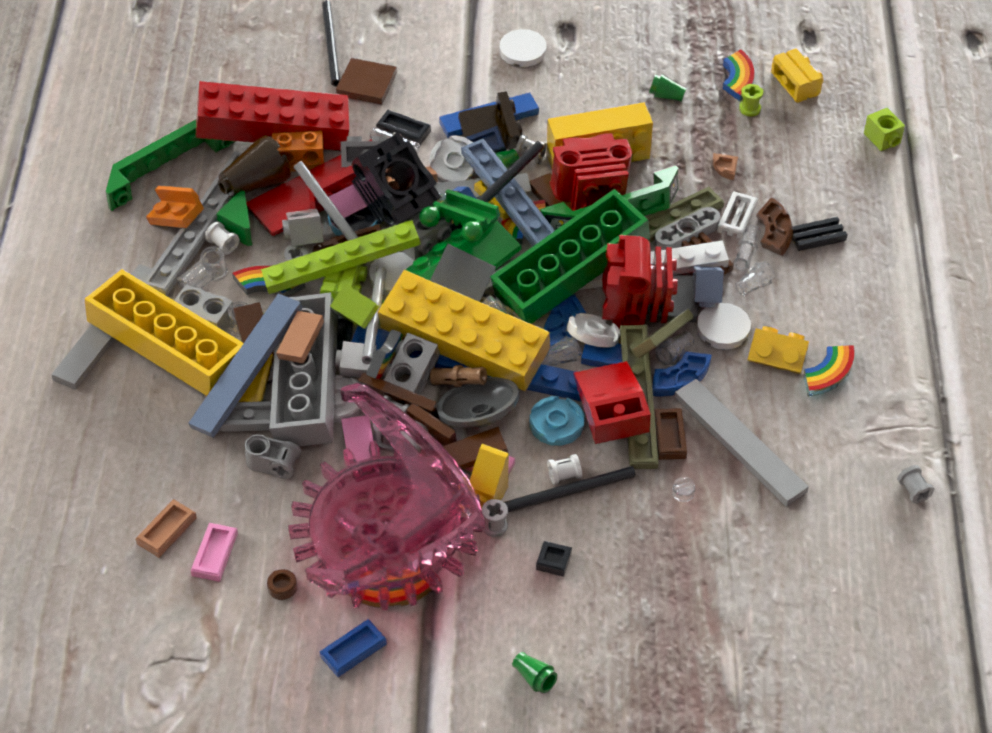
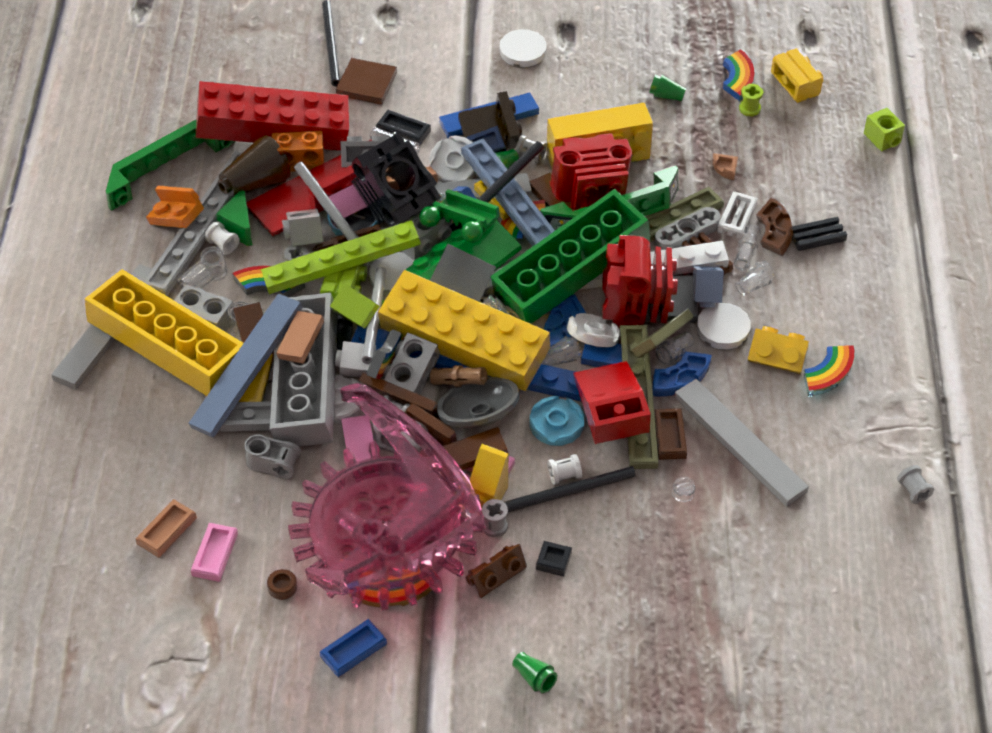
(499, 570): none -> reddish brown hinge

